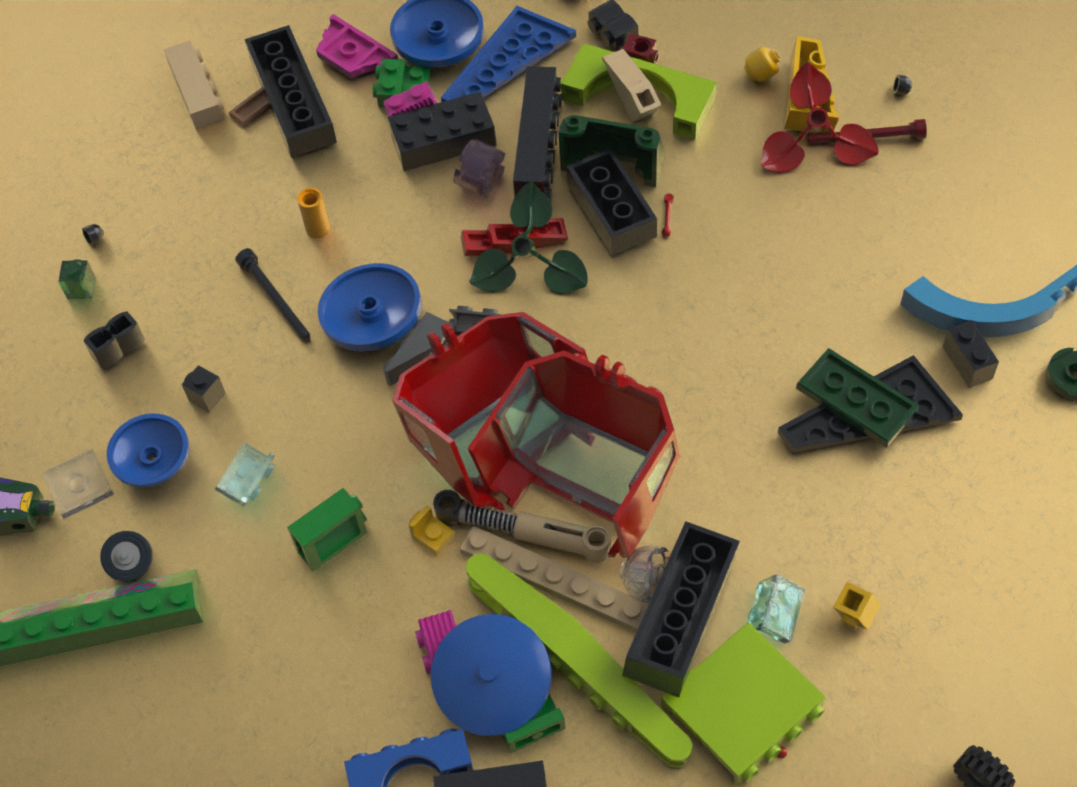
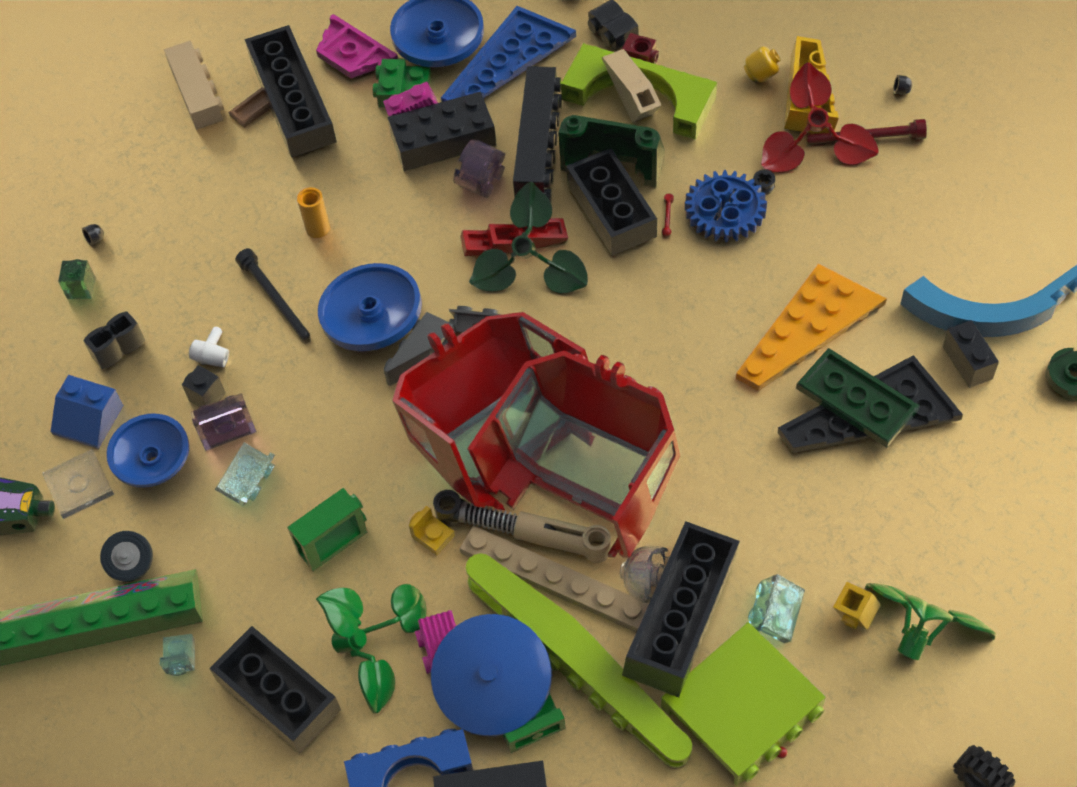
(85, 411): none -> blue slope
(178, 654): none -> clear light blue bracket
(208, 352): none -> white piece
(223, 421): none -> slope
(275, 689): none -> black brick
(343, 610): none -> green plant
(737, 217): none -> blue gear
(765, 176): none -> black bush
(810, 321): none -> light orange wing
(916, 637): none -> green plant

